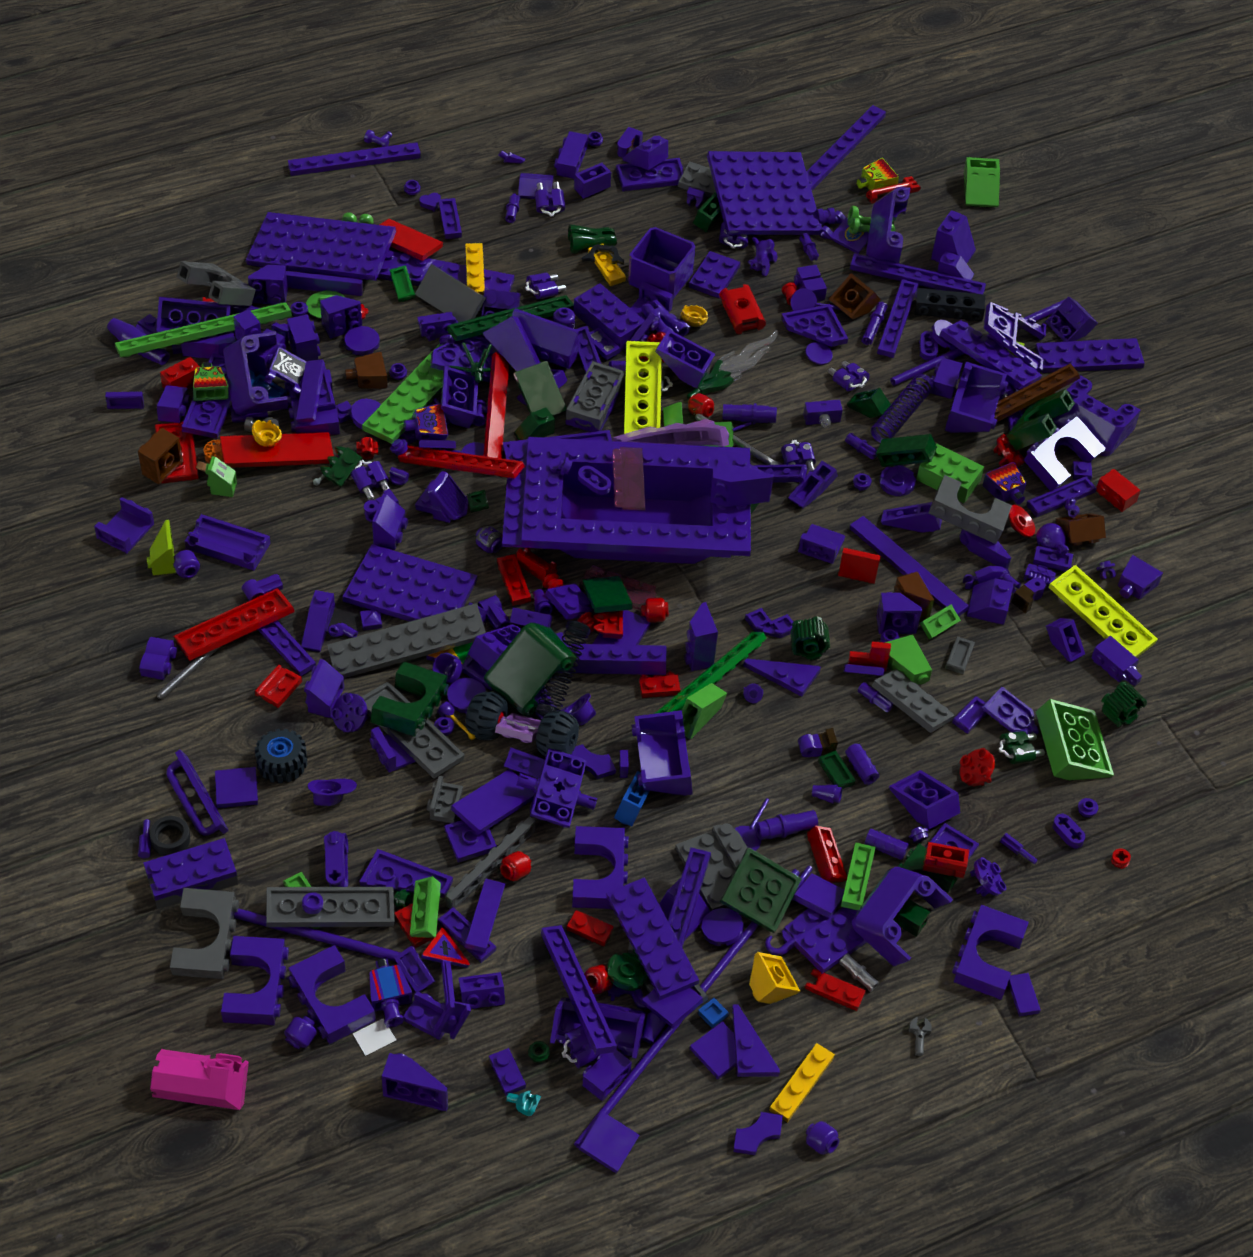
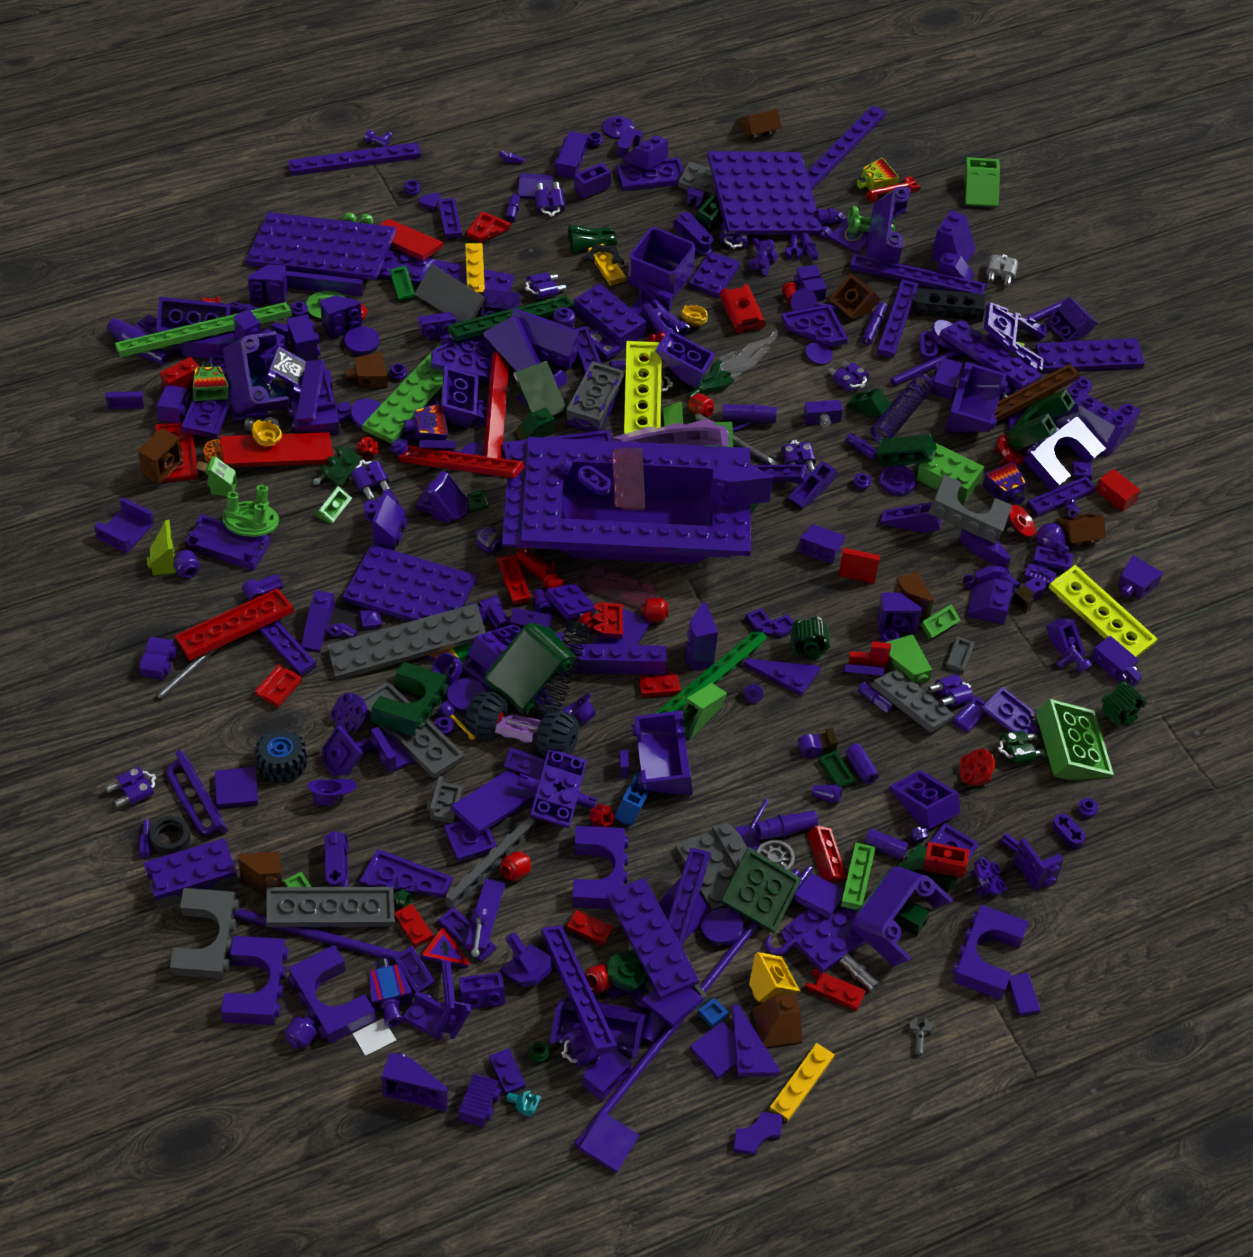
(133, 785): none -> dark purple piece
(200, 1079): dark pink brick -> none
(224, 286): dark grey arch -> none
(250, 517): none -> bright green piece
(261, 870): none -> reddish brown slope
(312, 903): dark purple tile -> none
(323, 689): dark purple slope -> none
(333, 505): none -> bright green slope
(342, 753): none -> dark purple piece
(398, 476): dark purple plate -> none
(425, 908): bright green slope -> none
(476, 368): dark green plant -> none
(479, 917): none -> hinge
(479, 1100): none -> dark purple brick
(486, 227): none -> red wing
(528, 963): none -> dark purple piece
(598, 765): dark purple tile -> none
(601, 816): none -> red gear
(607, 594): dark green tile -> none
(616, 126): none -> dark purple dish
(648, 325): dark purple plate -> none
(693, 231): none -> dark purple piece
(760, 122): none -> reddish brown slope
(776, 854): none -> light grey wheel
(778, 1021): none -> reddish brown slope
(797, 251): none -> dark purple bar
(822, 1137): dark purple head -> none
(906, 564): dark purple tile -> none
(954, 689): none -> dark purple piece
(1000, 267): none -> light grey piece
(1037, 872): none -> dark purple bracket
(1071, 654): none -> dark purple piece
(1106, 567): dark purple plate -> none
(1125, 855): red bush -> none

